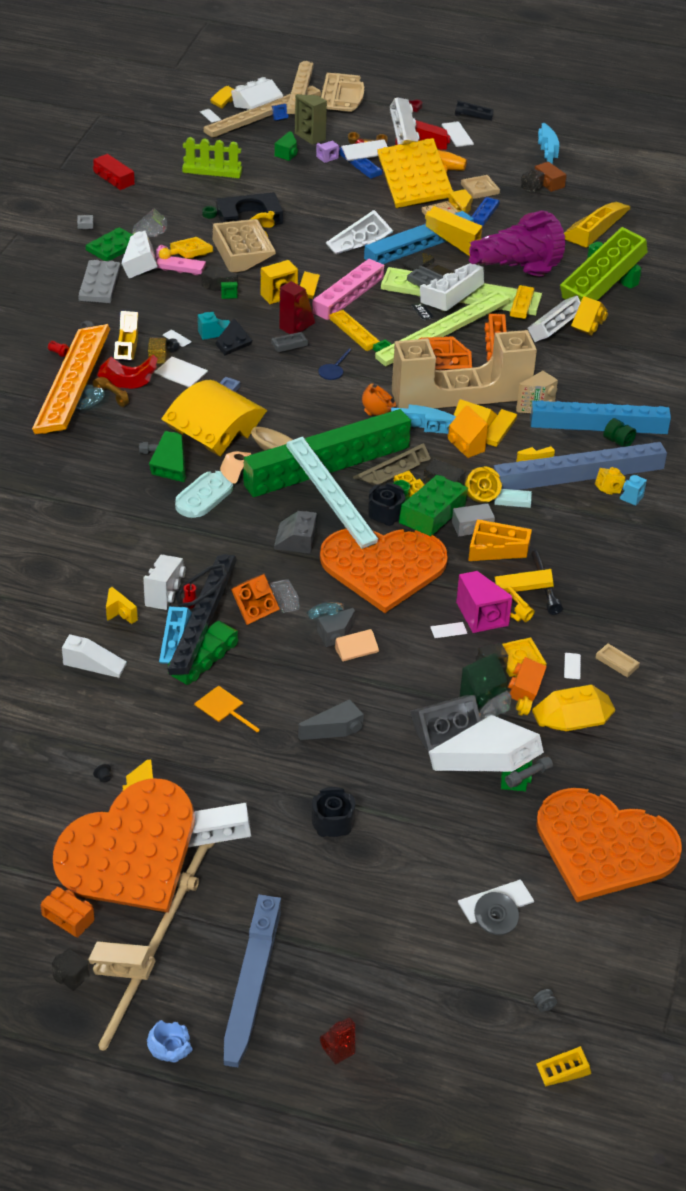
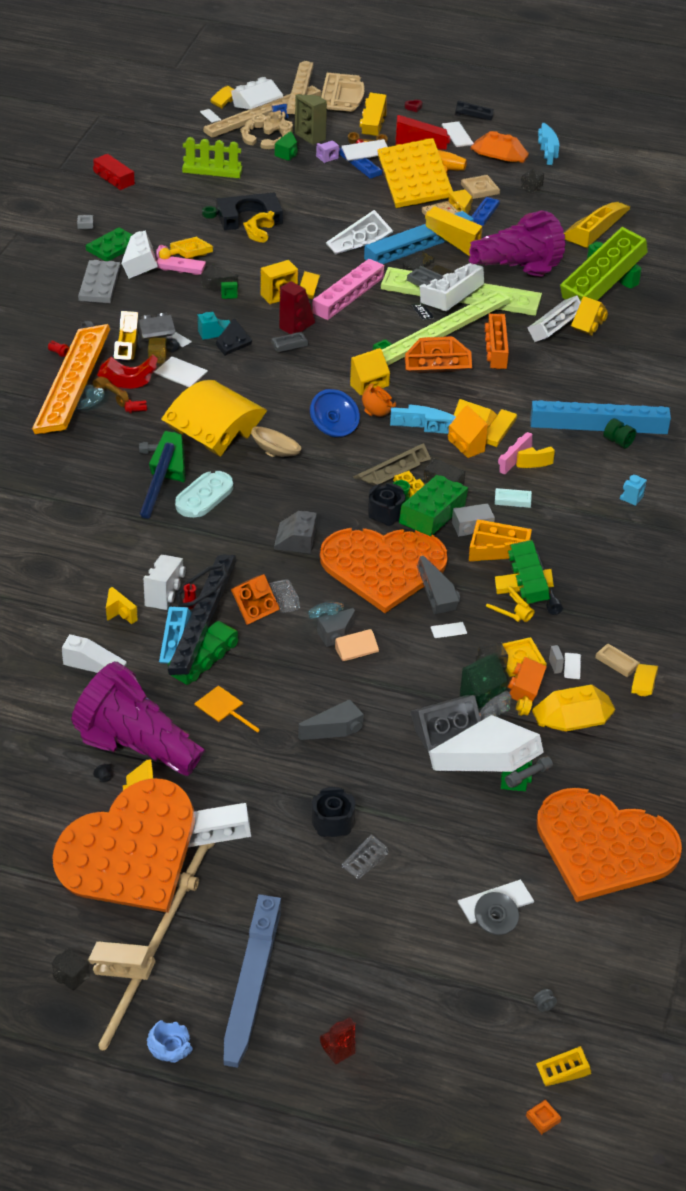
(67, 911): orange brick -> none
(119, 711): none -> magenta cone
(132, 406): none -> red pin
(152, 223): clear slope -> none
(156, 327): none -> flat silver slope
(157, 480): none -> dark blue axle
(230, 383): sand blue plate -> none
(231, 466): light nougat piece -> none
(242, 244): tan slope -> none
(271, 123): none -> tan piece
(332, 492): light aqua tile -> none
(333, 371): dark blue piece -> none
(335, 449): green brick -> none
(337, 406): none -> blue dish
(354, 329): yellow tile -> none
(369, 369): none -> yellow slope
(370, 842): none -> clear slope
(373, 114): none -> yellow wedge
(403, 121): white slope -> none
(438, 587): none -> dark grey slope
(483, 484): yellow cylinder -> none
(483, 602): dark pink slope -> none
(496, 381): tan arch -> none
(500, 147): none -> orange wedge
(509, 459): none -> bright pink tile
(522, 302): yellow tile -> none
(529, 572): none -> green brick
(536, 388): tan slope -> none
(543, 1117): none -> orange tile
(553, 177): dark orange brick -> none
(556, 659): none -> light grey tile
(580, 466): sand blue brick -> none
(610, 480): yellow brick -> none
(644, 679): none -> yellow slope

